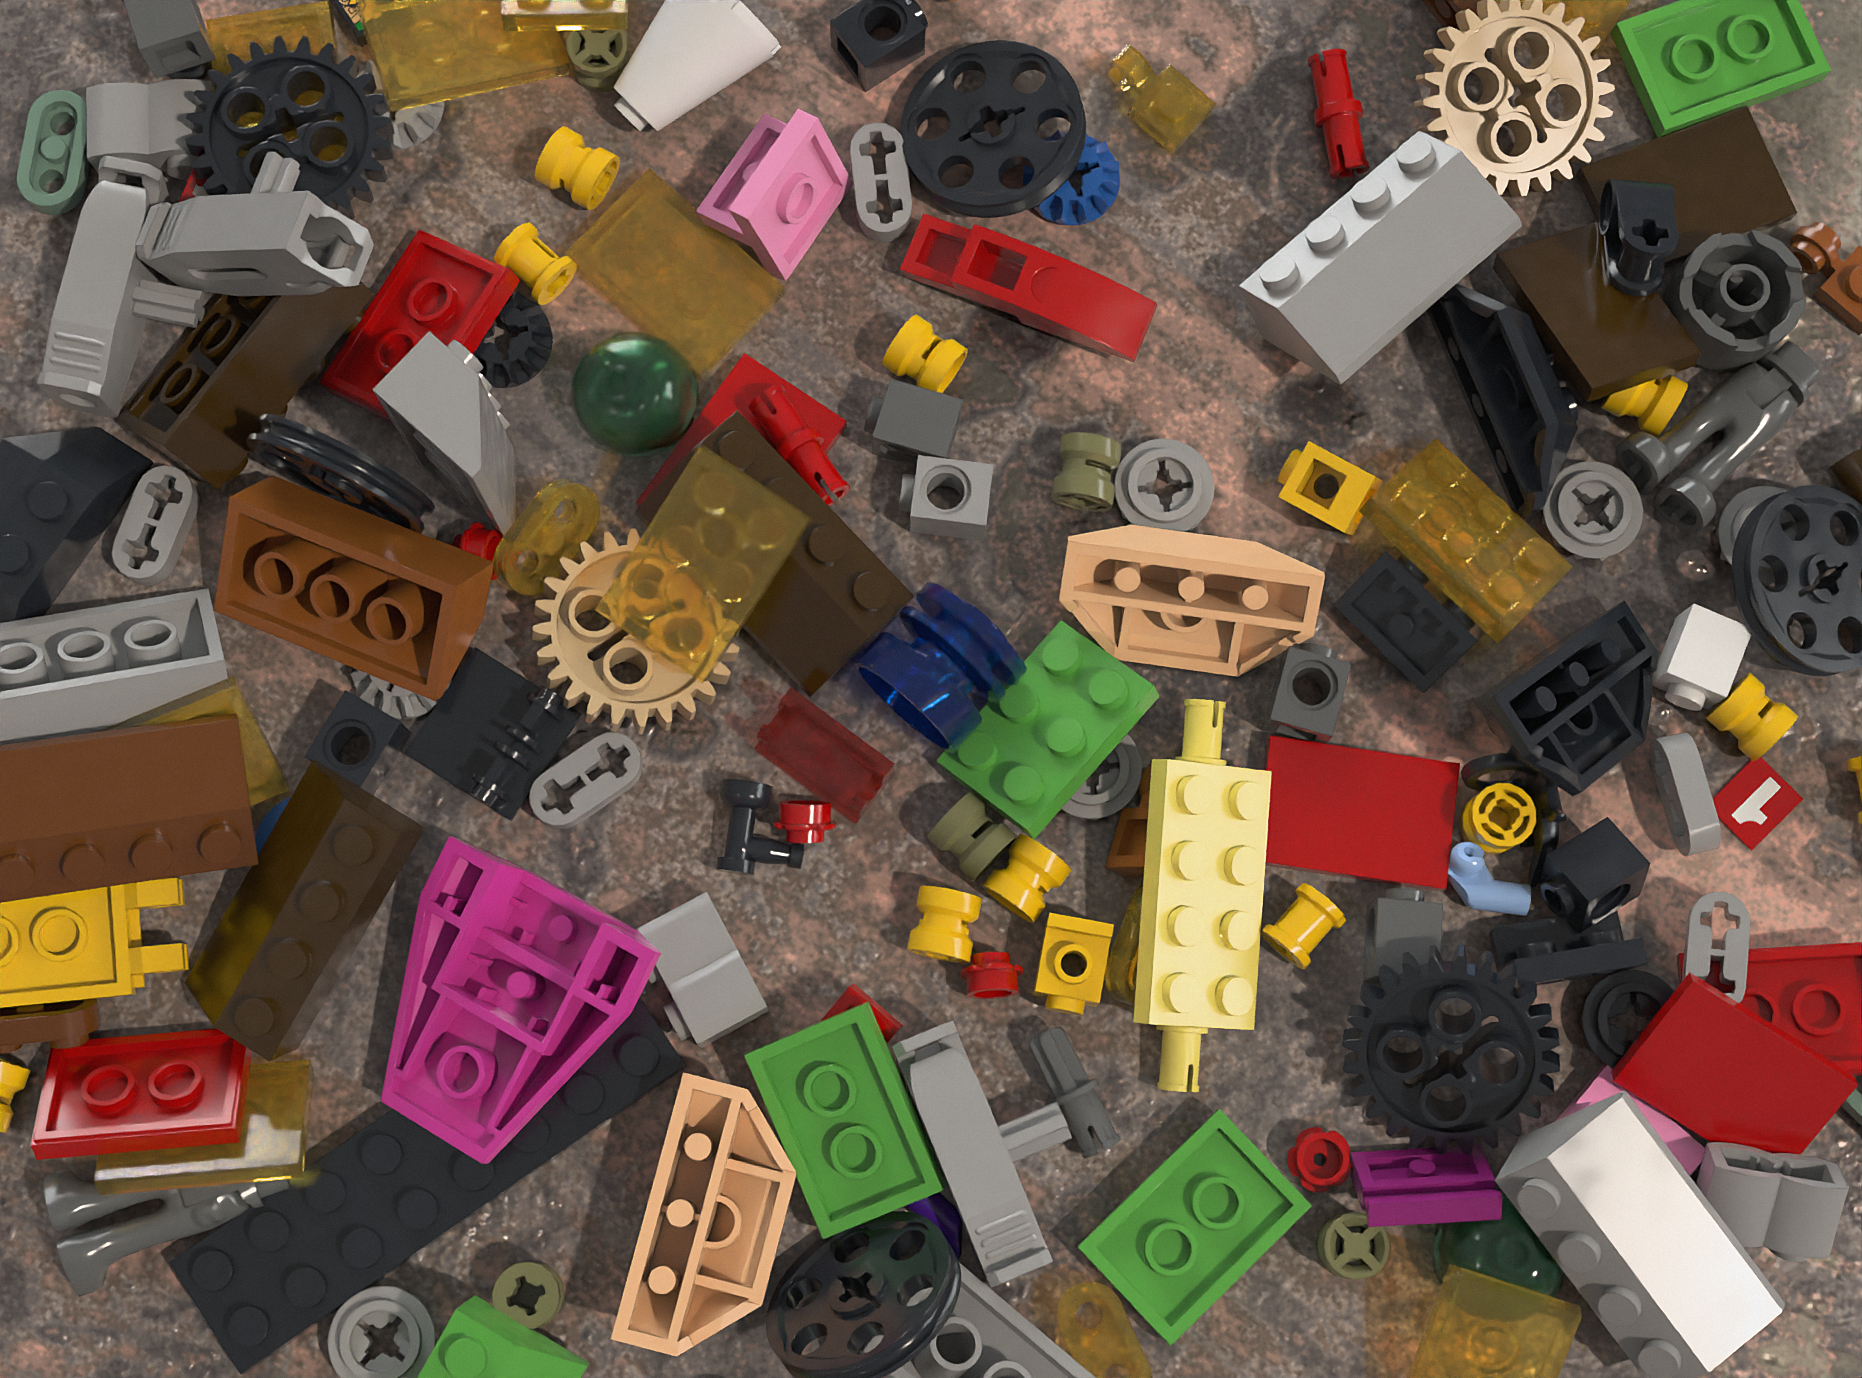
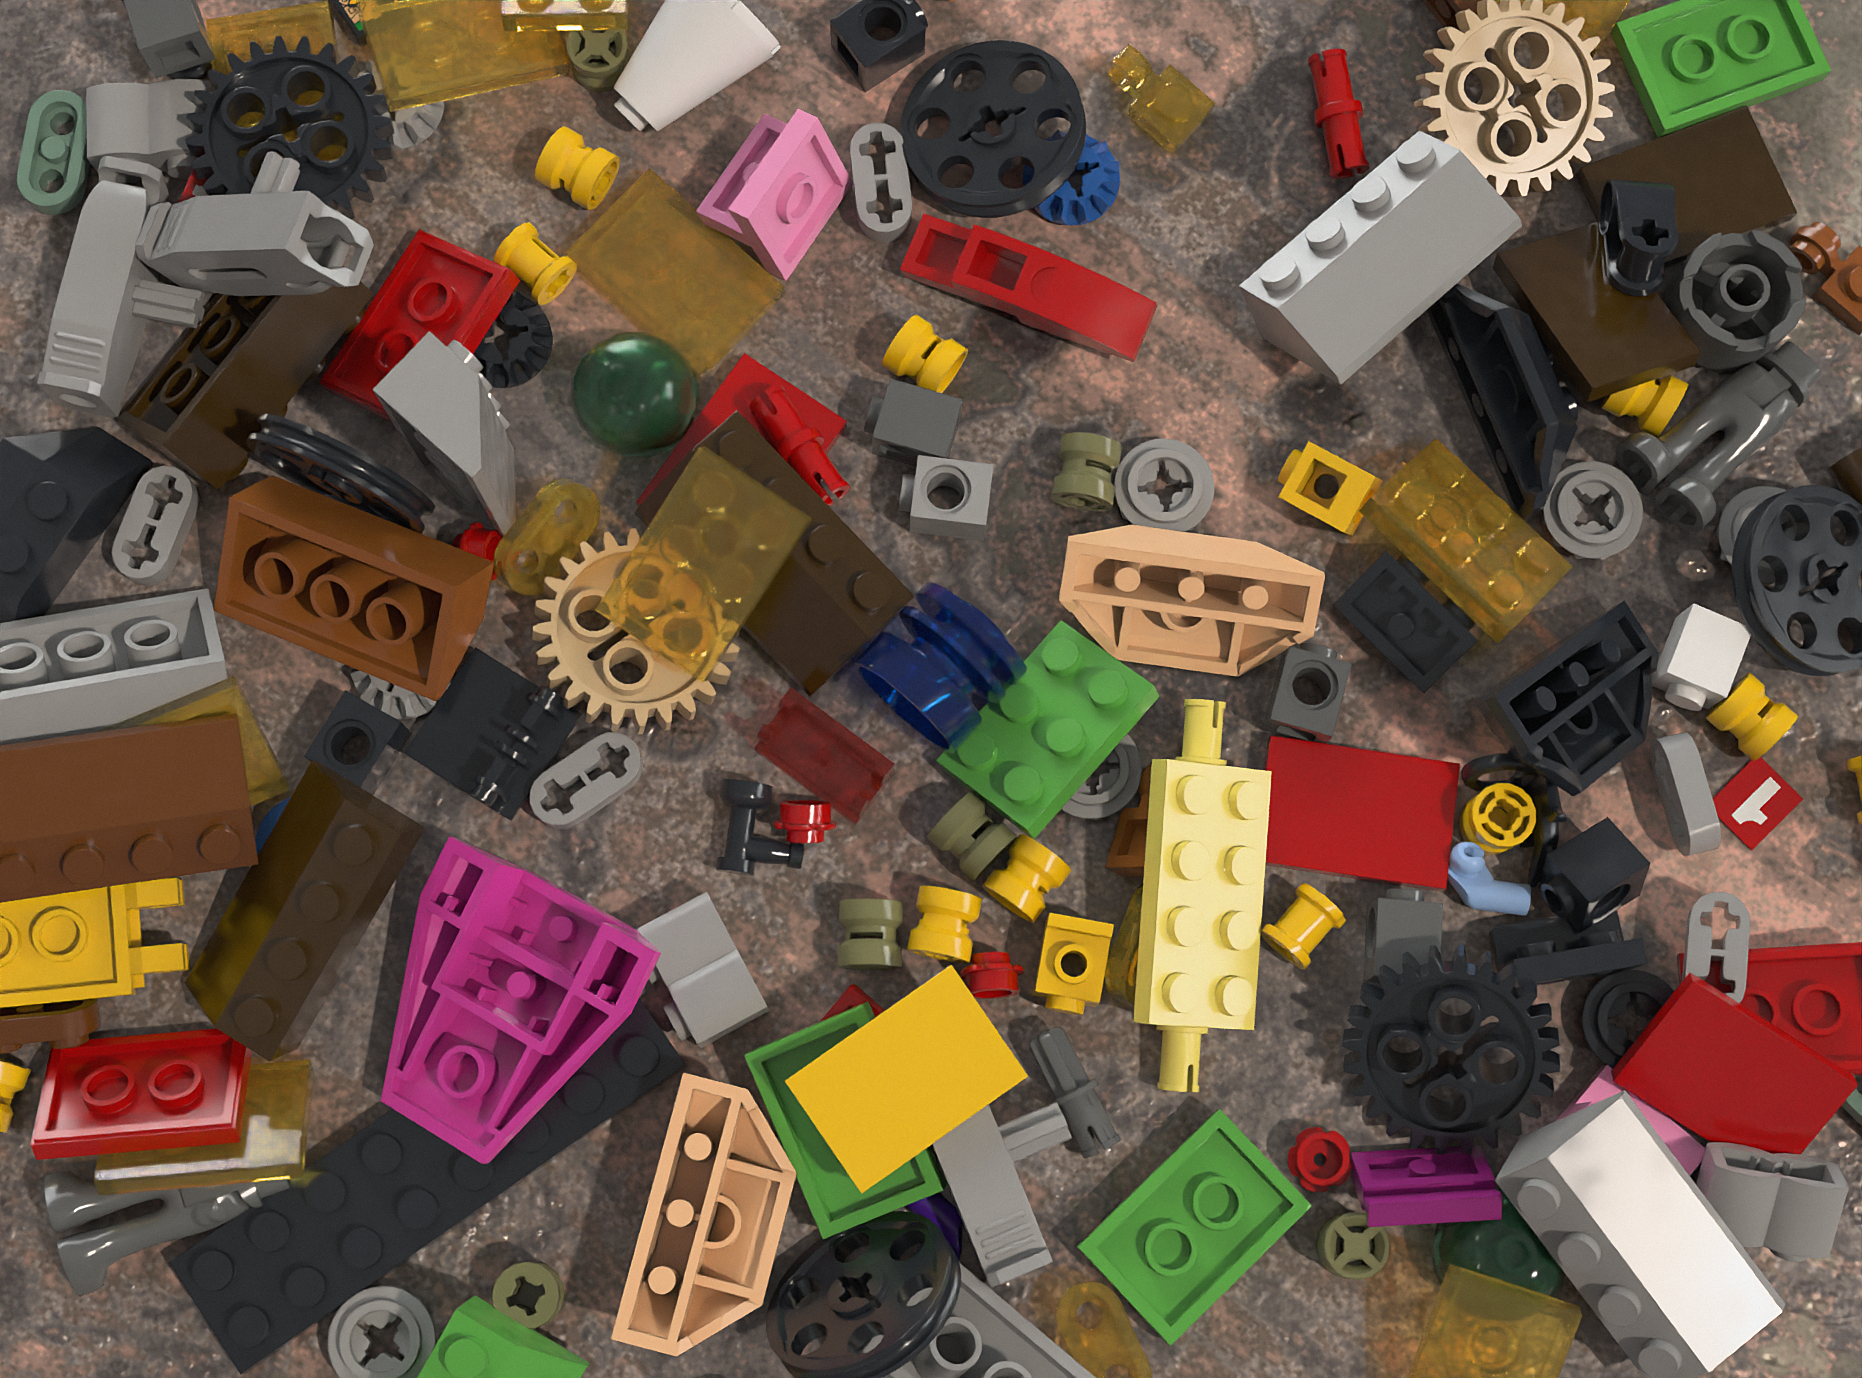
(870, 919): none -> olive wheel
(906, 1078): none -> yellow tile

